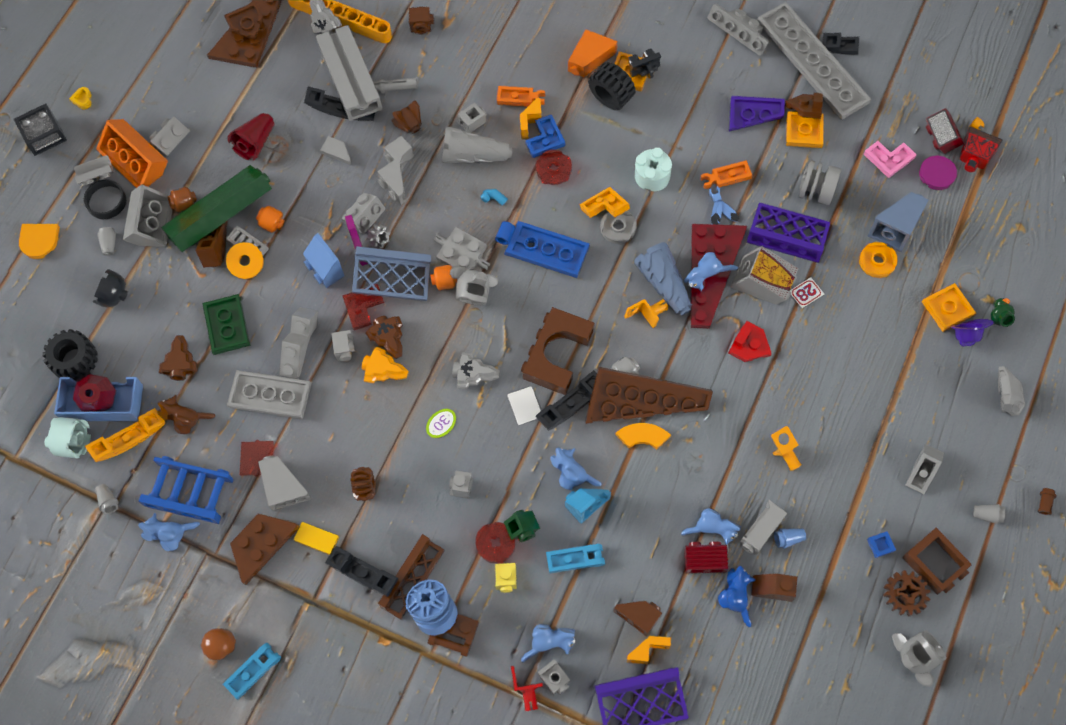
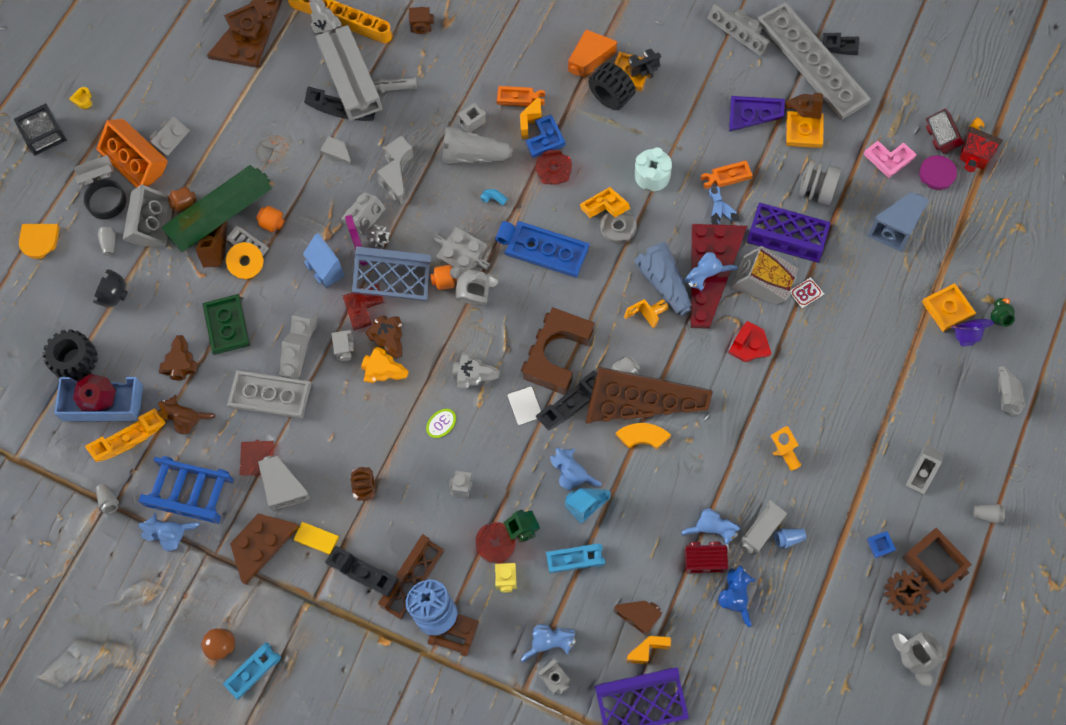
(68, 437): light aqua brick -> none
(251, 136): dark red cone -> none
(408, 118): reddish brown brick -> none
(528, 692): red bracket -> none
(775, 586): reddish brown slope -> none
(876, 269): light orange tile -> none
(1046, 502): reddish brown pin -> none

